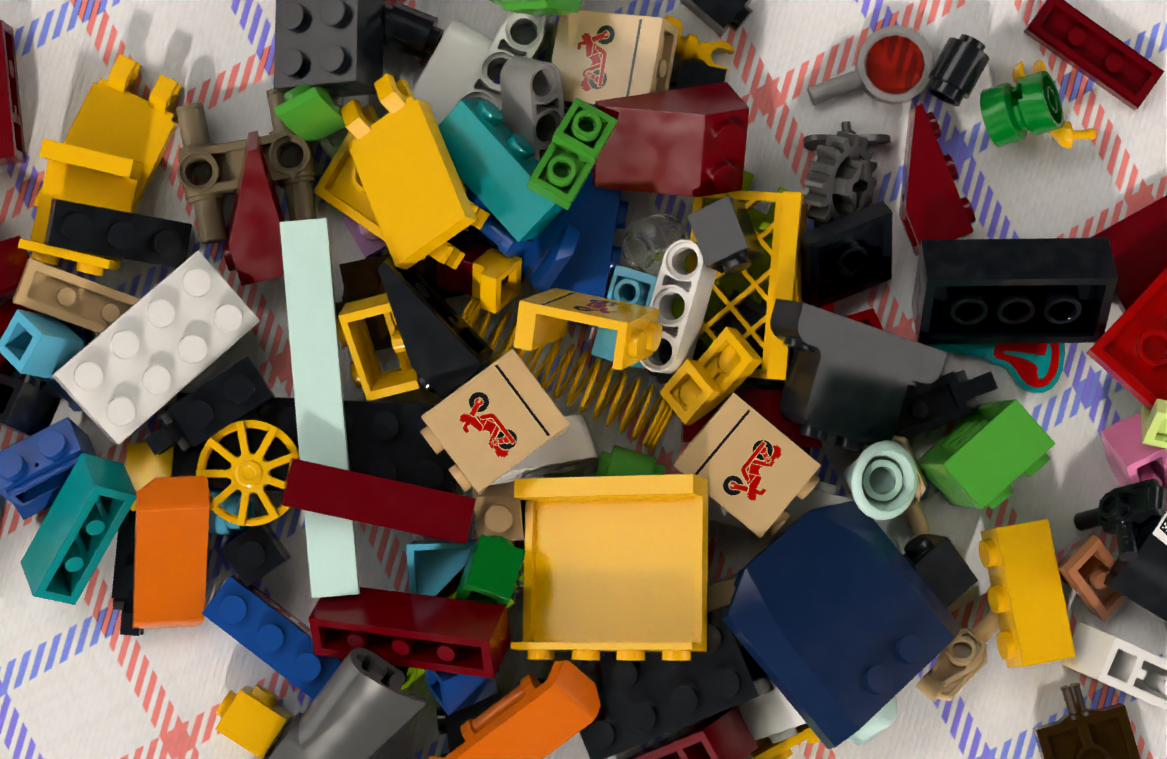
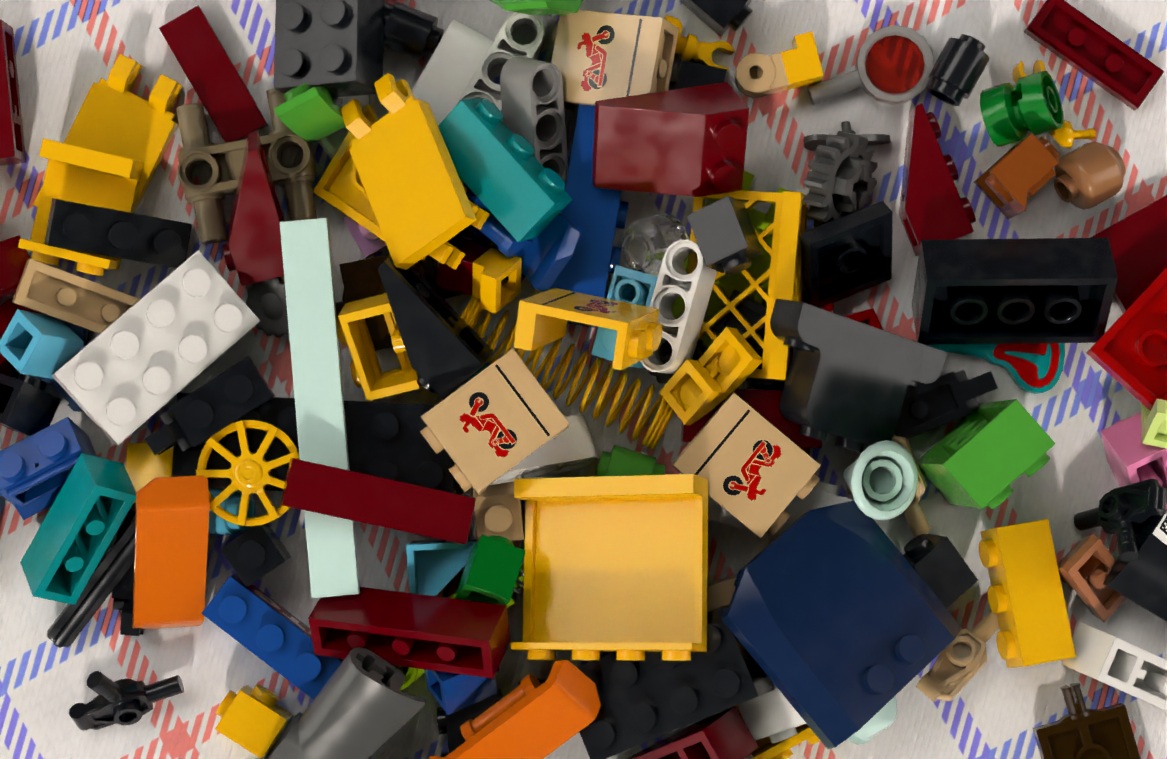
(102, 582): none -> black axle
(121, 700): none -> black piece
(213, 75): none -> dark red tile
(269, 304): none -> dark grey piece
(572, 153): bright green slope -> none
(766, 75): none -> leg
(1019, 174): none -> dark orange window
(1089, 175): none -> medium nougat head

